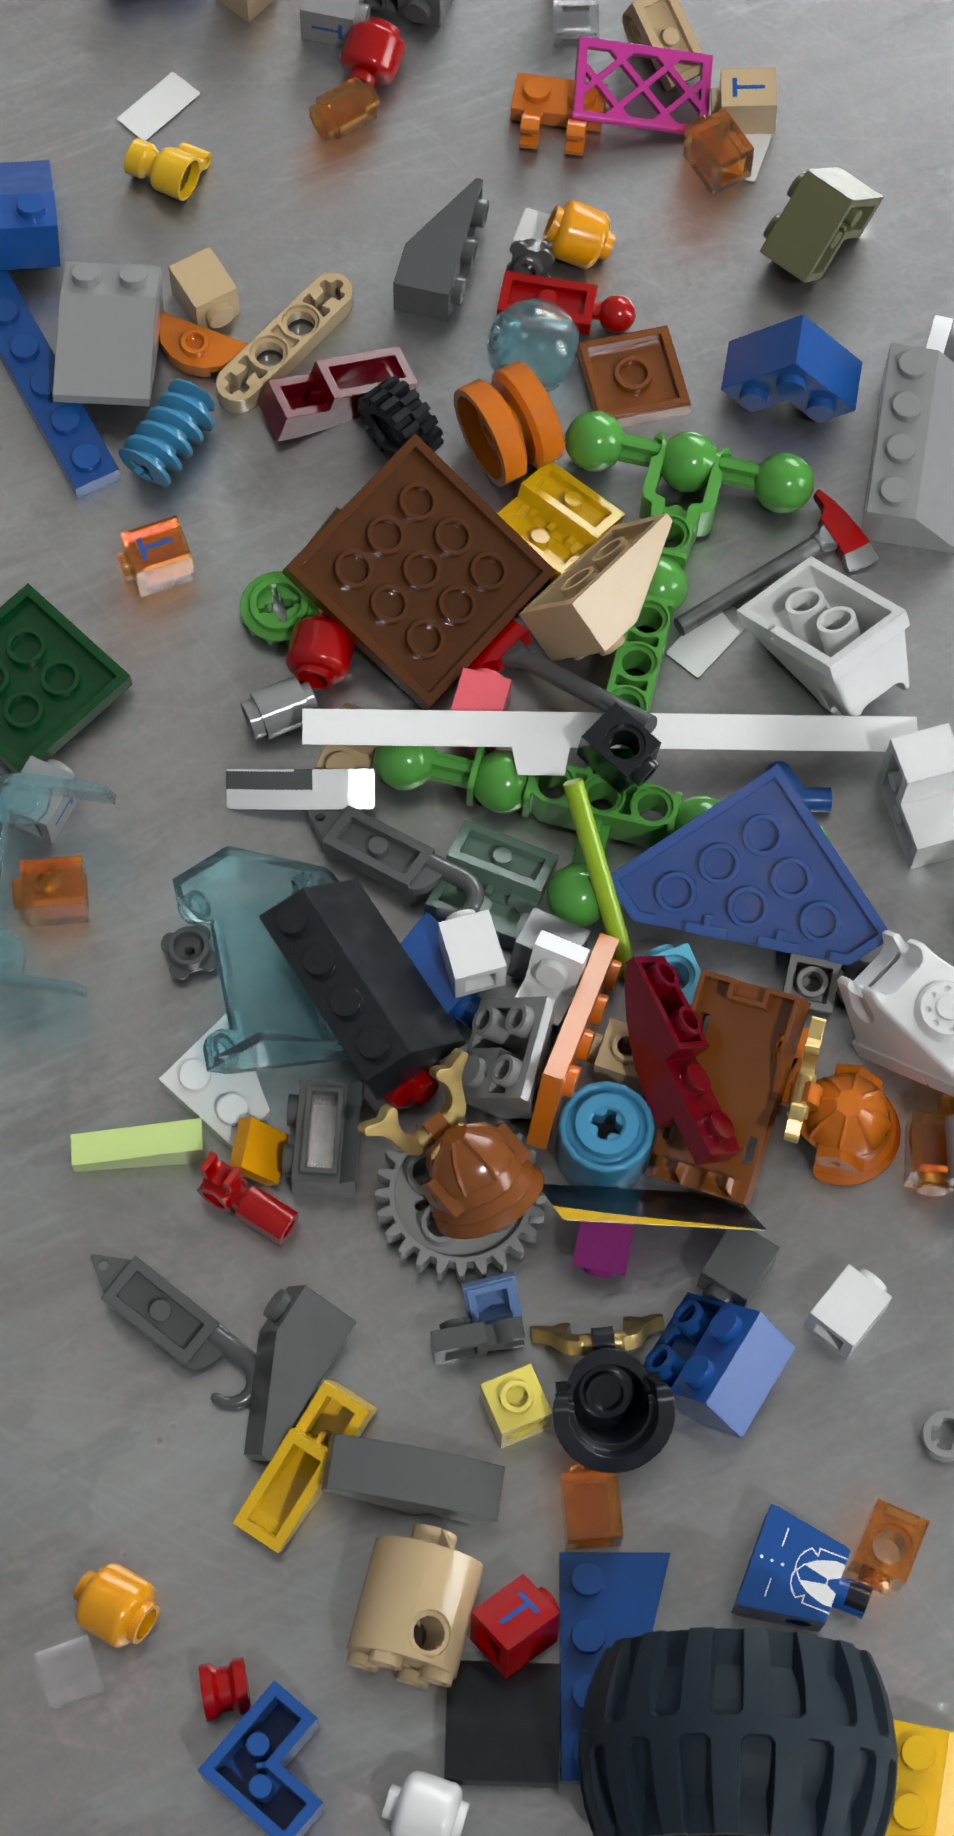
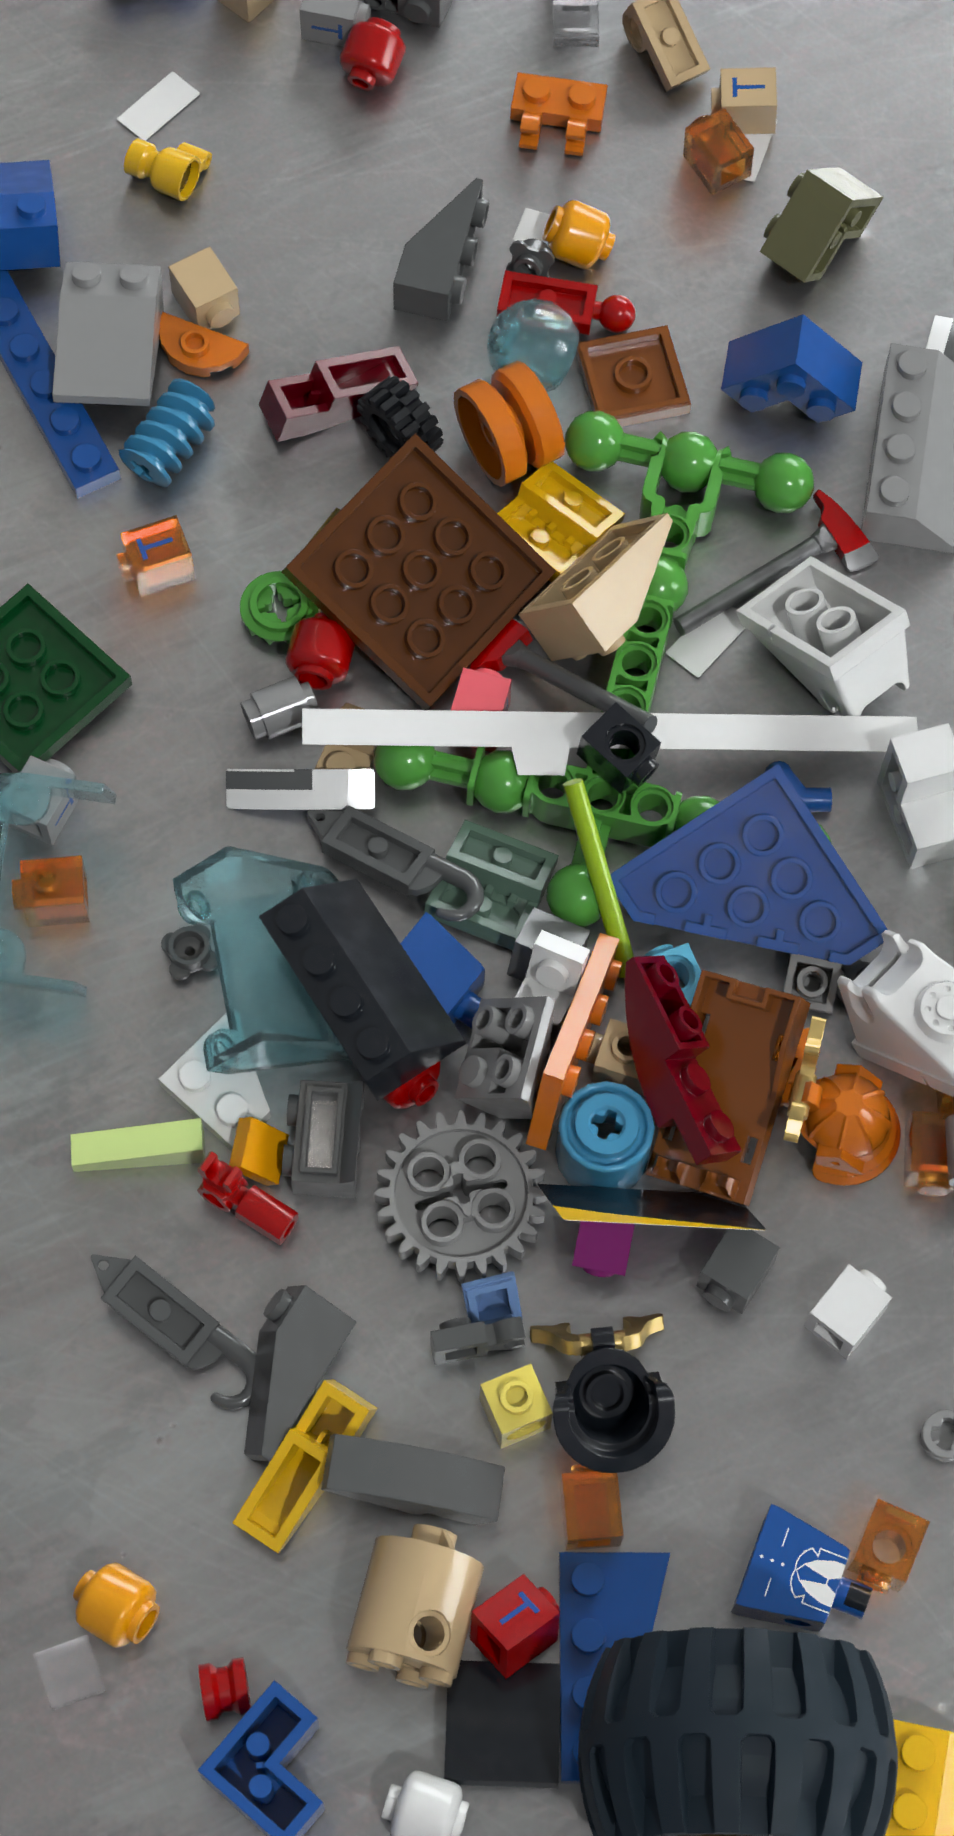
(279, 338): tan beam -> none
(344, 109): clear orange brick -> none
(471, 952): white brick -> none
(475, 1170): dark orange helmet -> none
(621, 53): dark pink window -> none
(719, 1361): blue slope -> none

